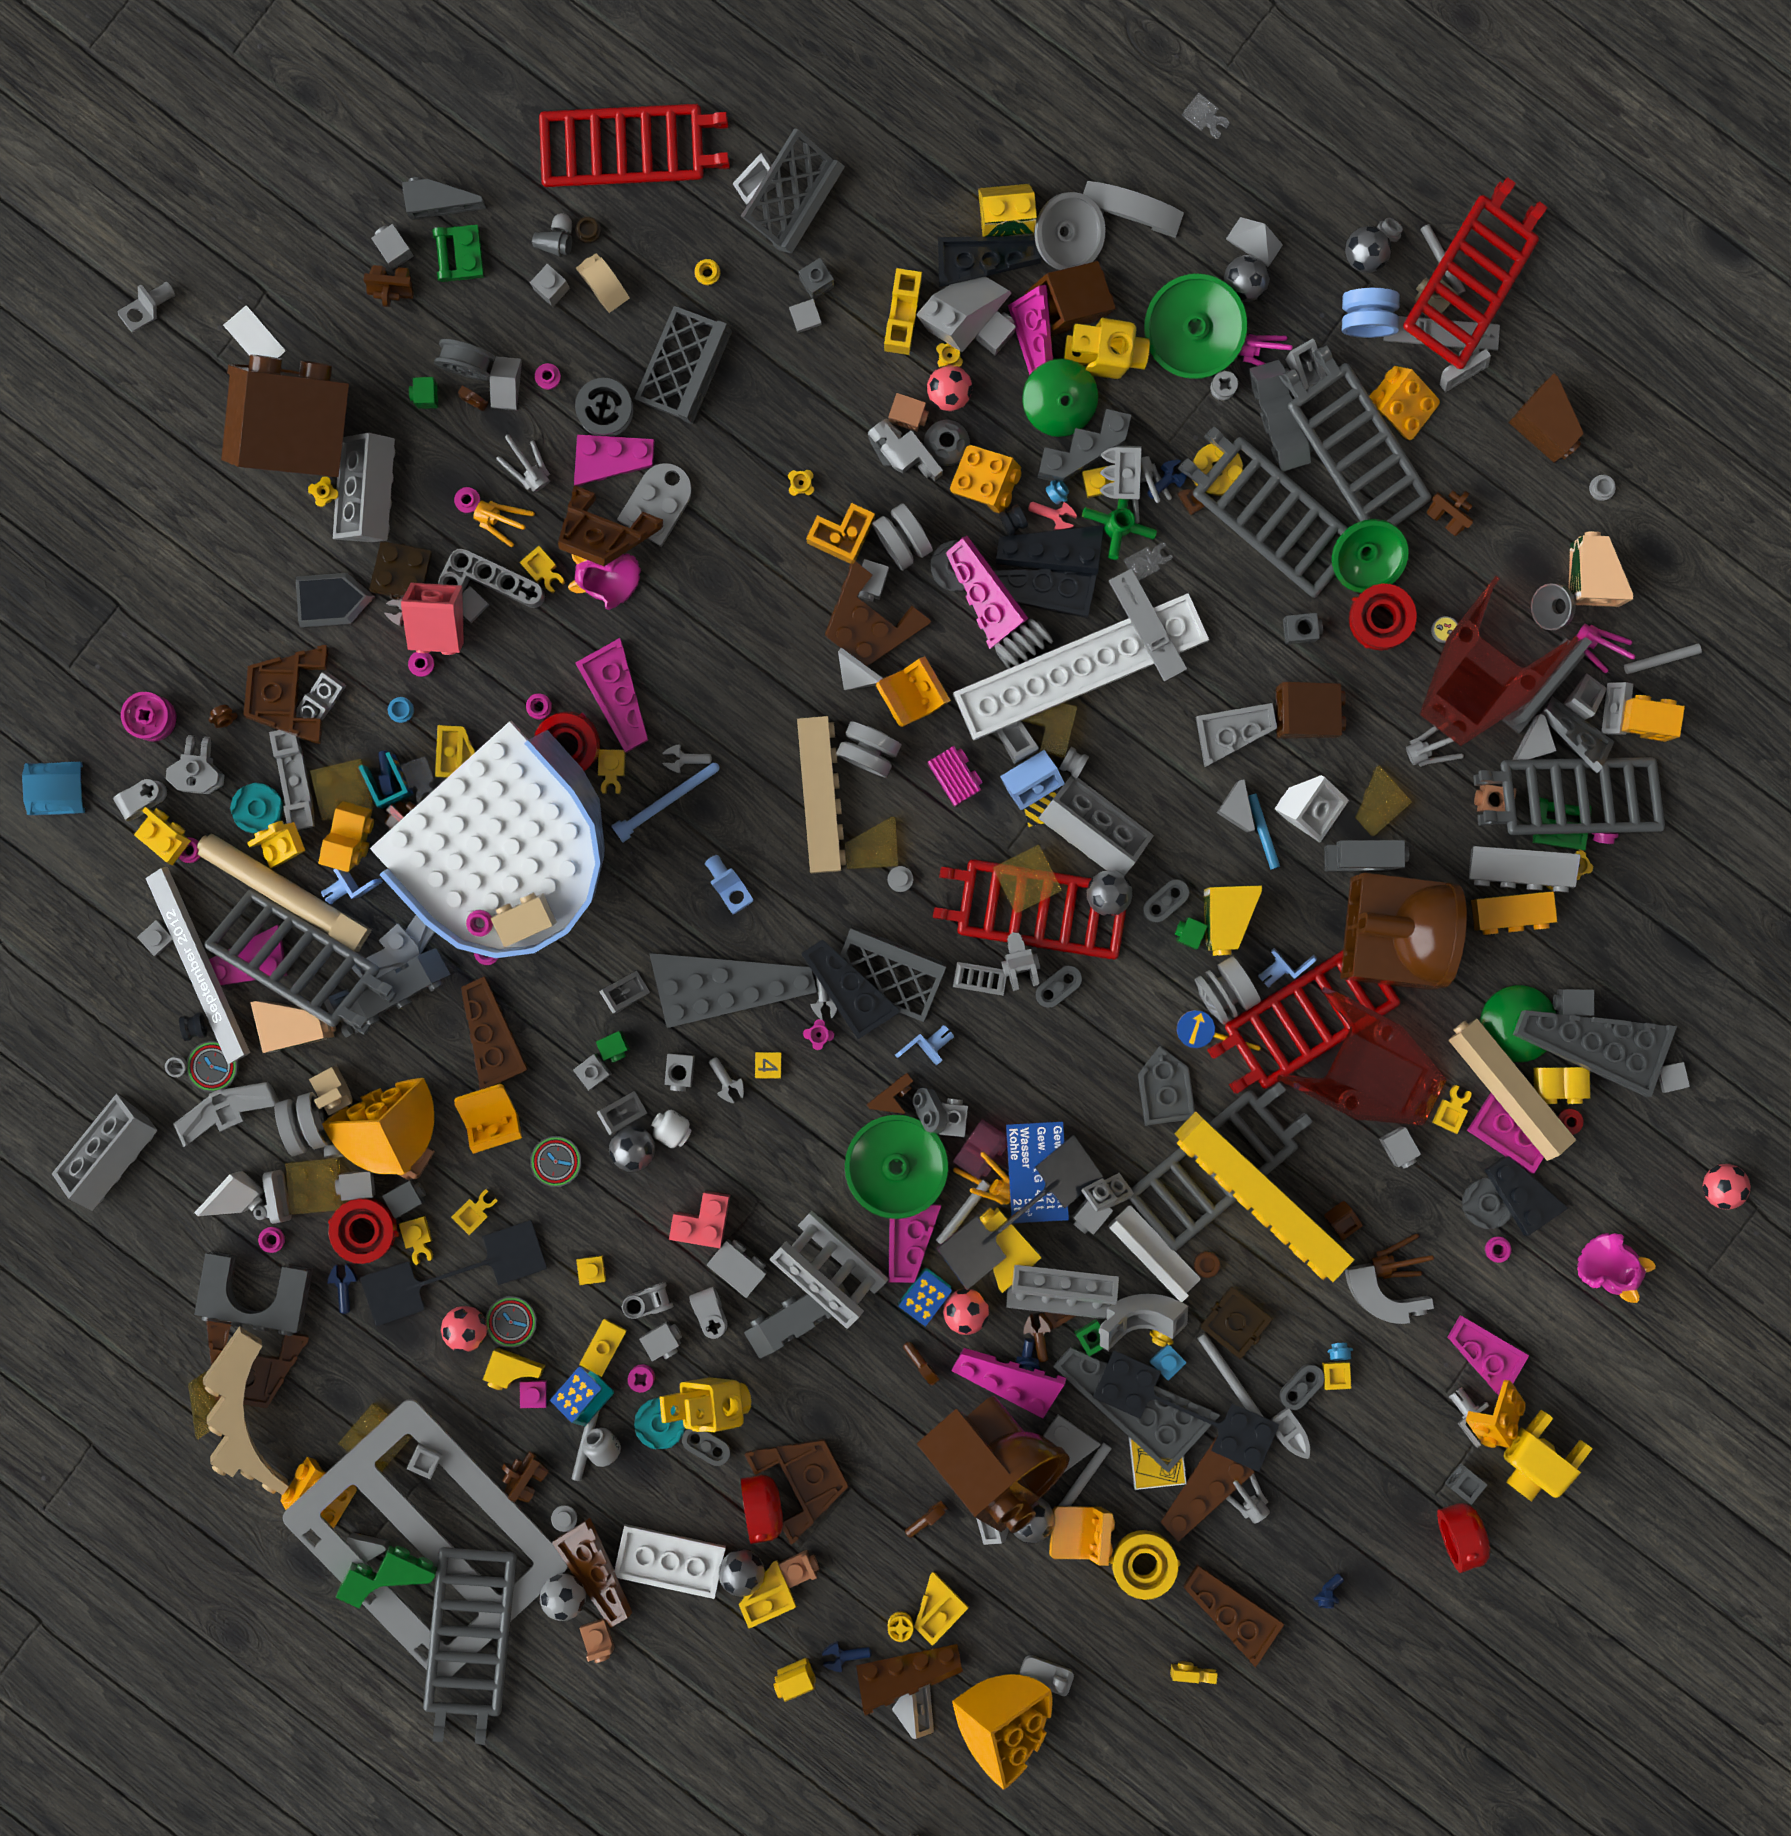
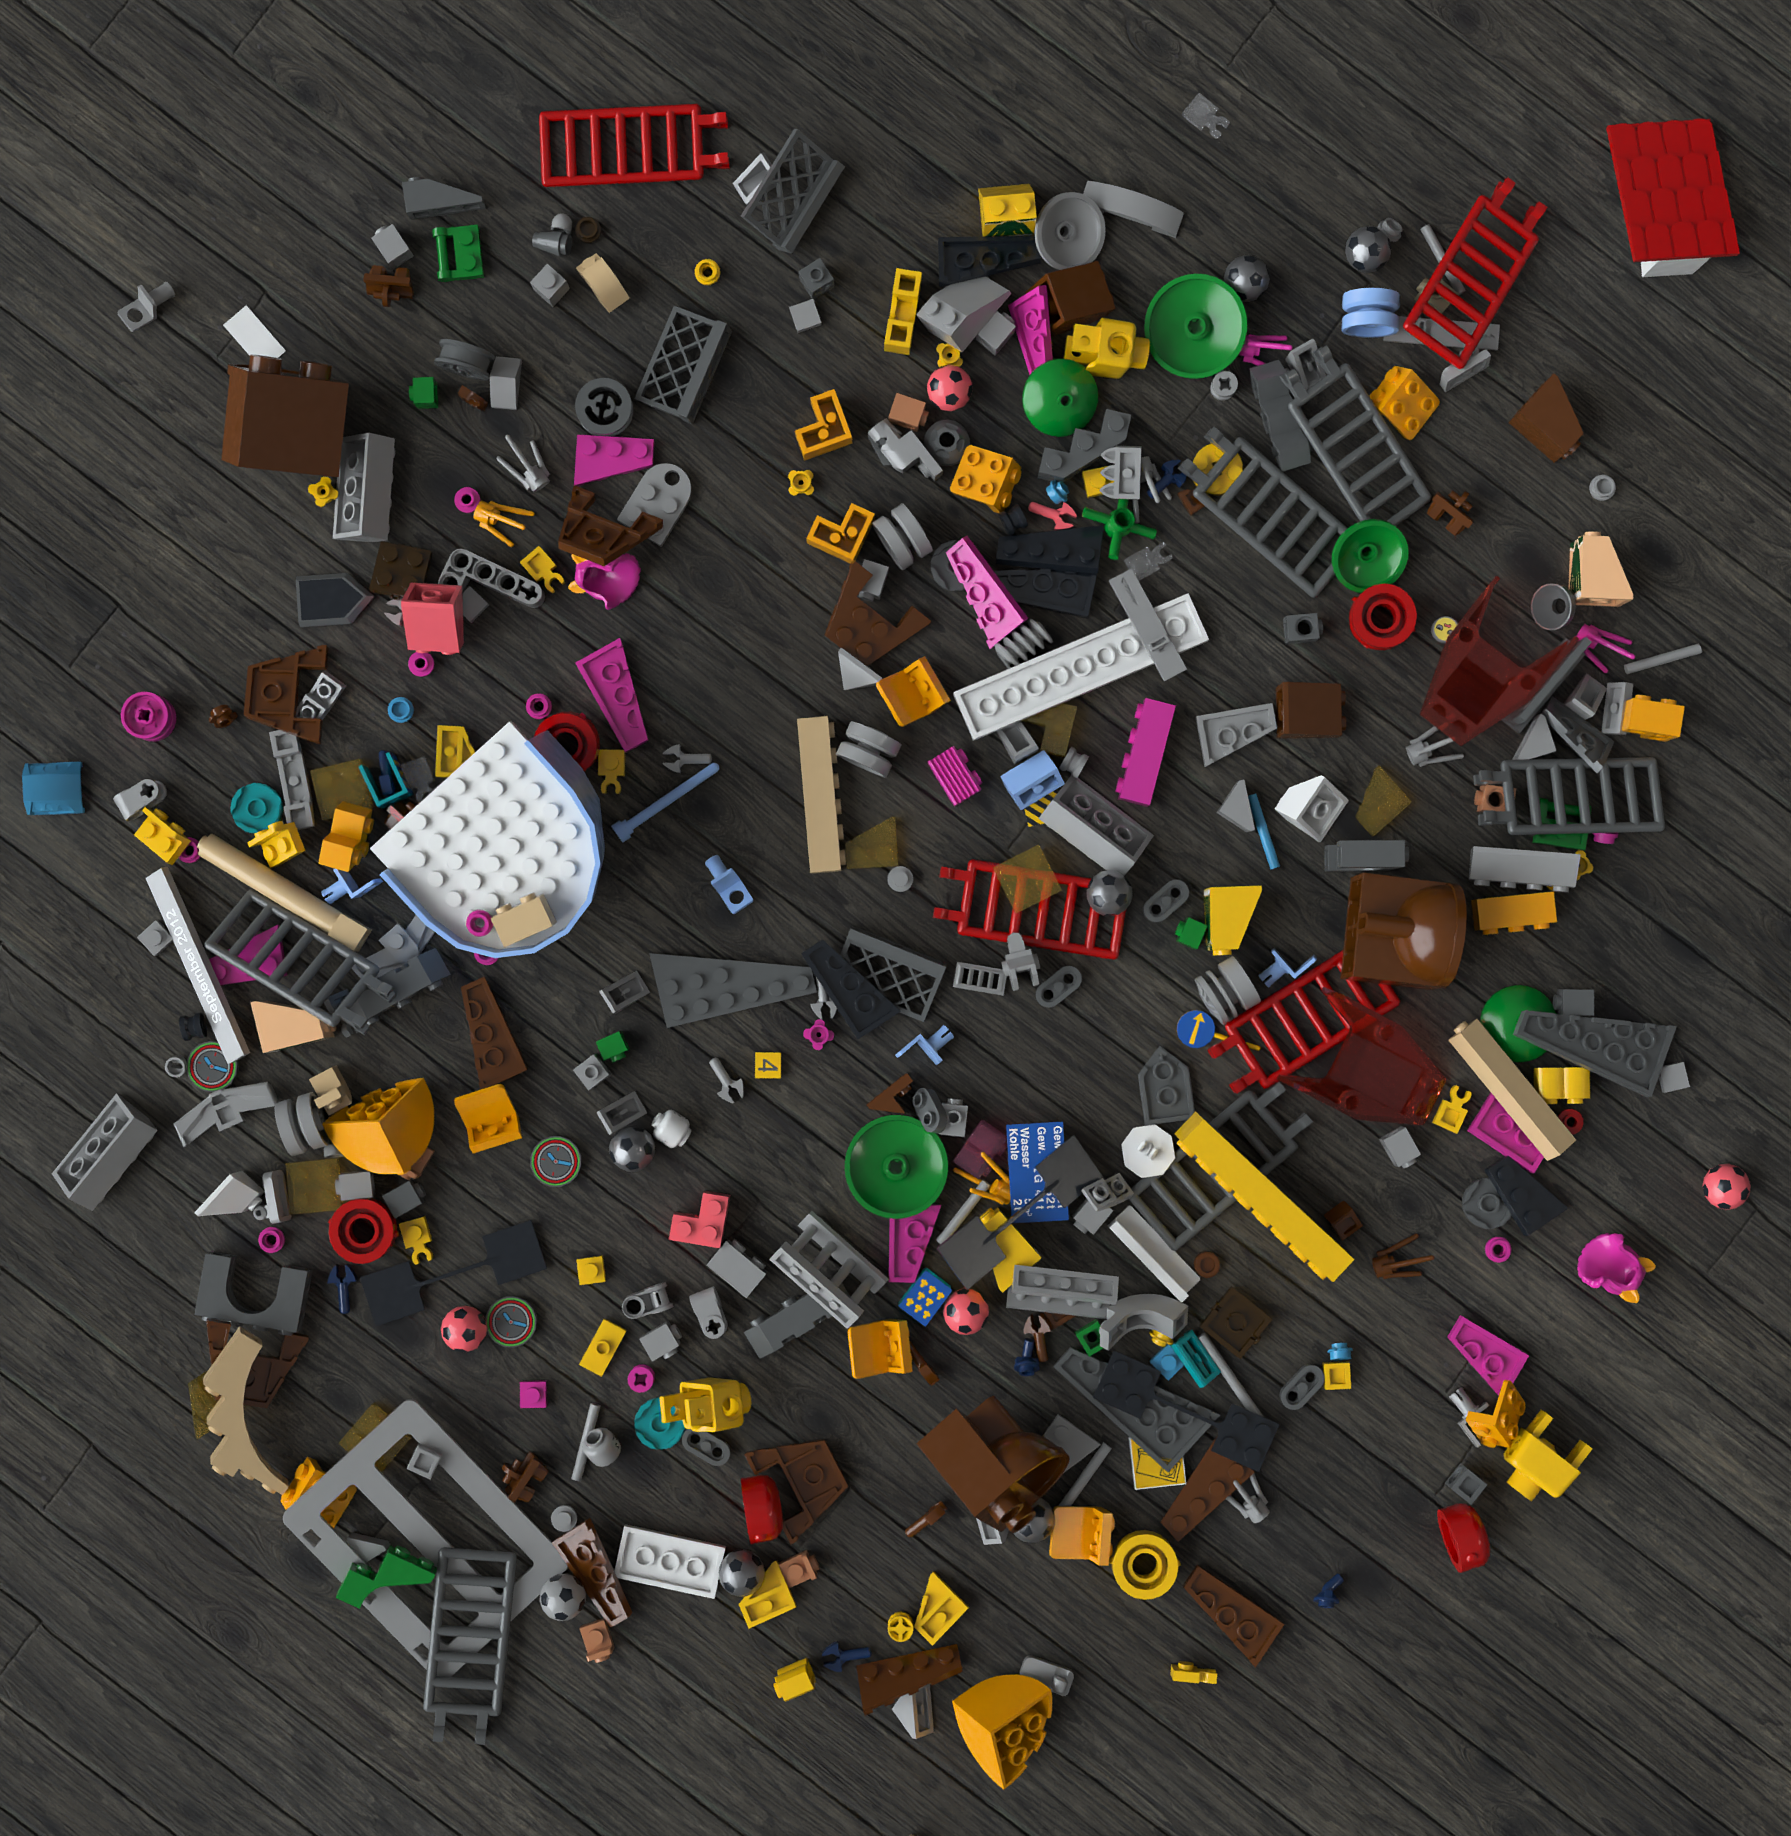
(194, 767): light grey hinge -> none
(472, 1214): yellow plate -> none
(507, 1366): yellow arch -> none
(551, 383): dark pink plate -> none
(582, 1396): piece -> none
(687, 1062): light grey brick -> none
(829, 431): none -> light orange brick
(880, 1348): none -> light orange bracket
(1020, 1386): dark pink wing -> none
(1146, 752): none -> dark pink brick
(1148, 1151): none -> white piece
(1193, 1362): none -> teal tile
(1255, 240): light grey slope -> none
(1292, 1433): light grey plate -> none
(1366, 1292): light grey arch -> none
(1672, 195): none -> red piece

